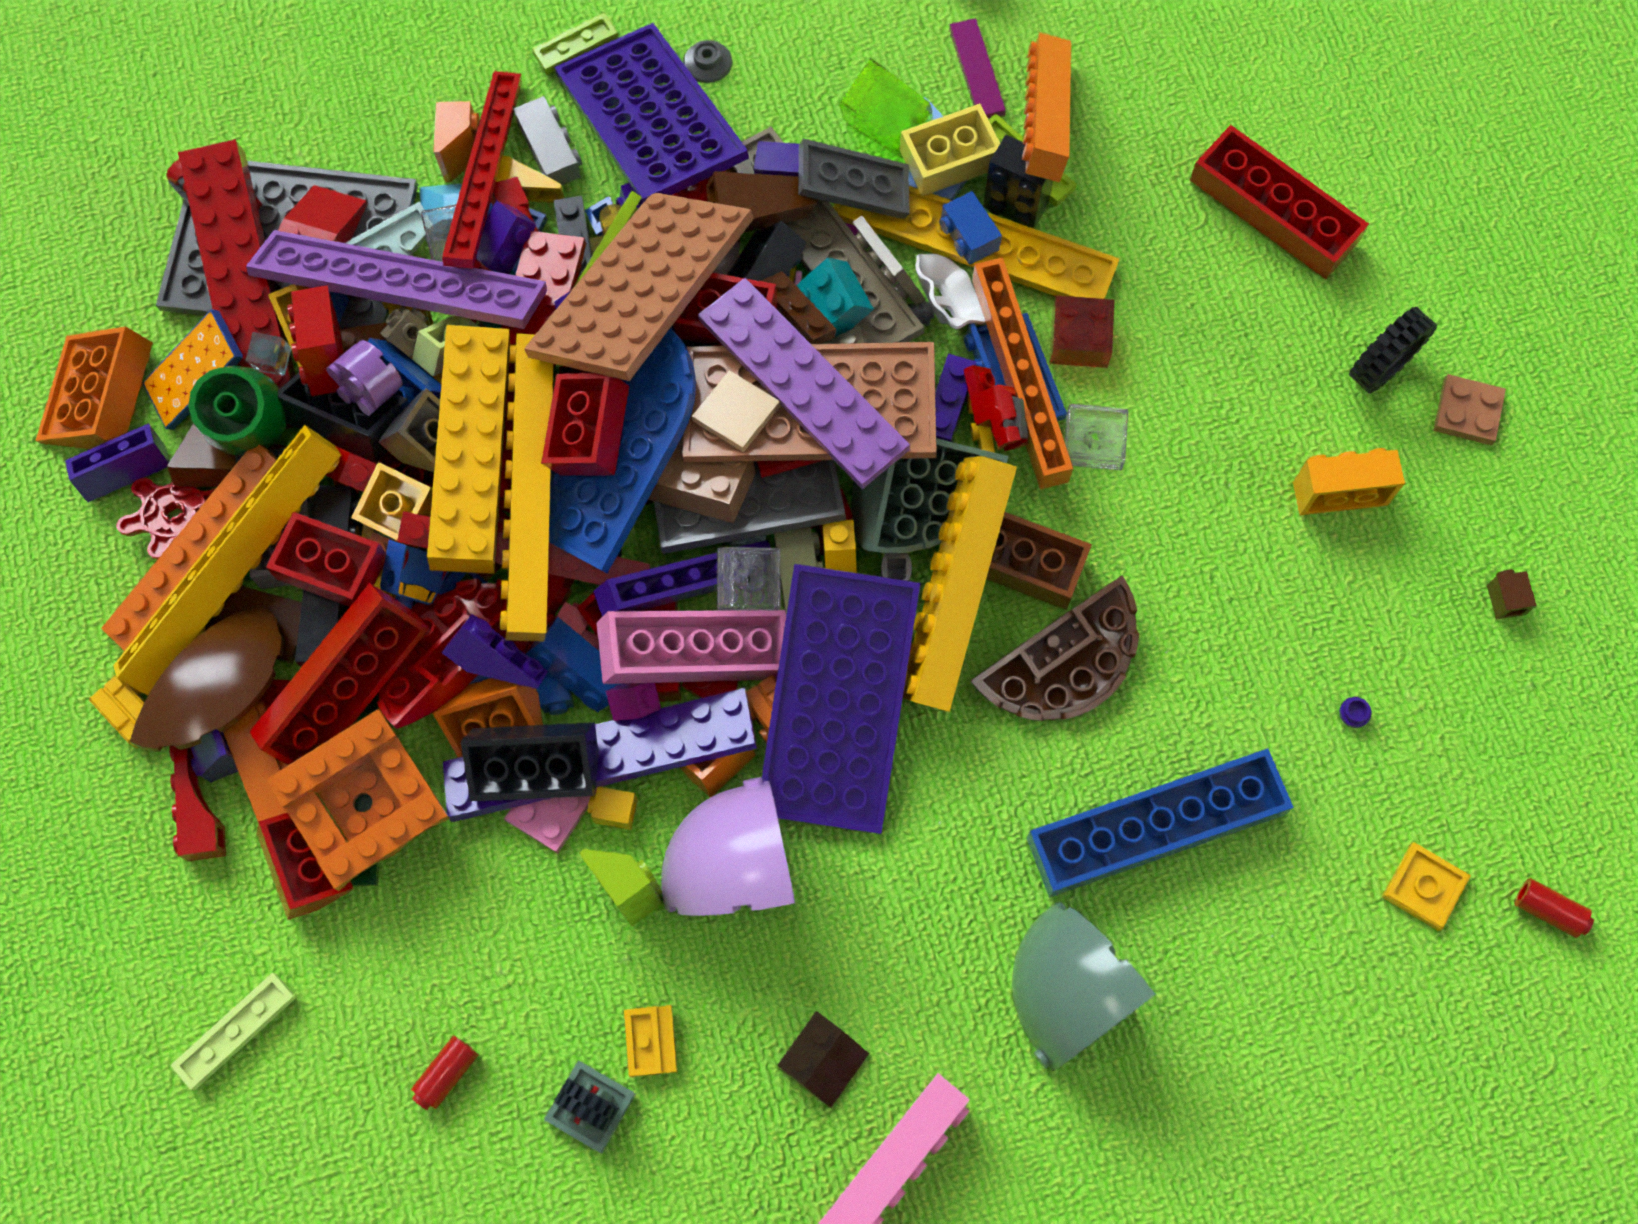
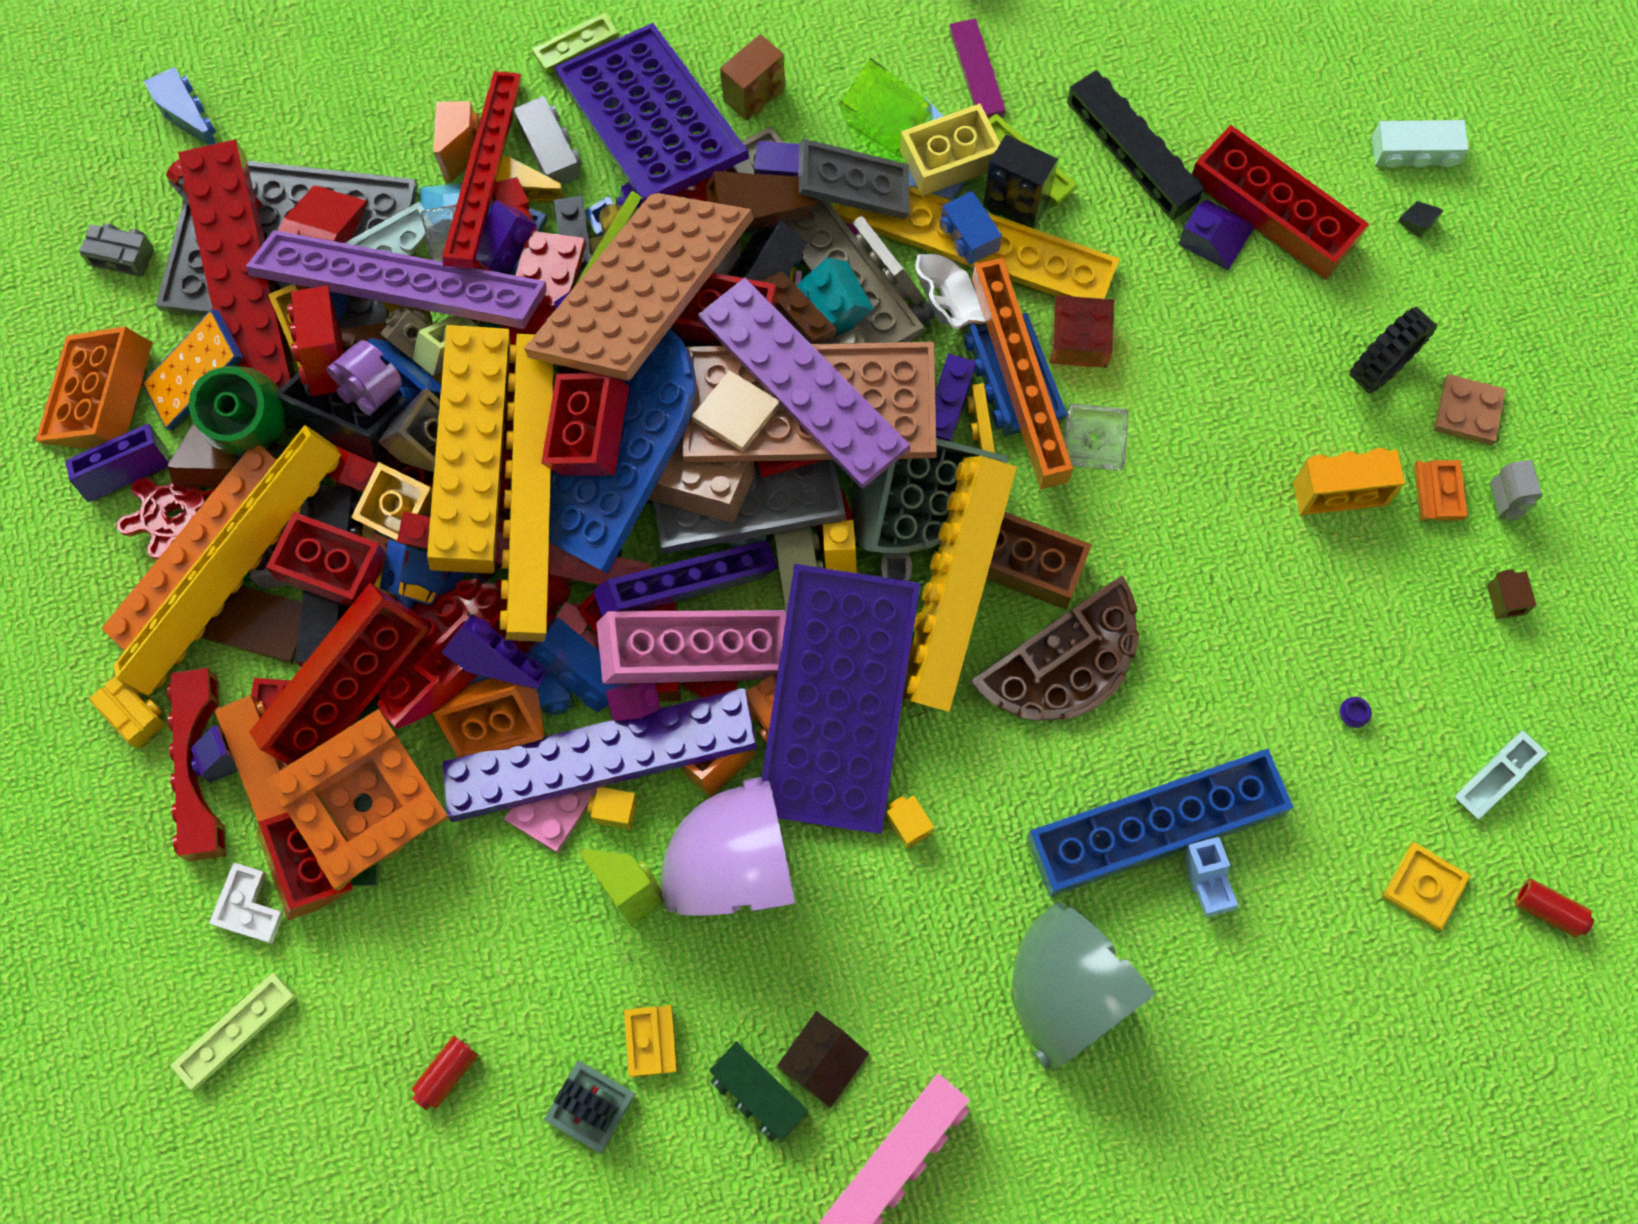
(116, 249): none -> dark grey brick
(174, 101): none -> slope
(211, 681): reddish brown brick -> none
(237, 906): none -> white plate
(268, 353): clear light blue brick -> none
(531, 761): black slope -> none
(708, 69): dark grey piece -> none
(733, 569): clear brick -> none
(753, 77): none -> brick
(757, 1093): none -> dark green brick
(909, 821): none -> yellow brick
(997, 408): red plate -> none
(1047, 107): orange brick -> none
(1135, 145): none -> black brick
(1207, 874): none -> light blue brick
(1215, 234): none -> dark purple slope
(1420, 143): none -> light aqua brick
(1420, 218): none -> black slope
(1440, 490): none -> orange plate
(1500, 774): none -> light aqua slope
(1515, 490): none -> light grey brick

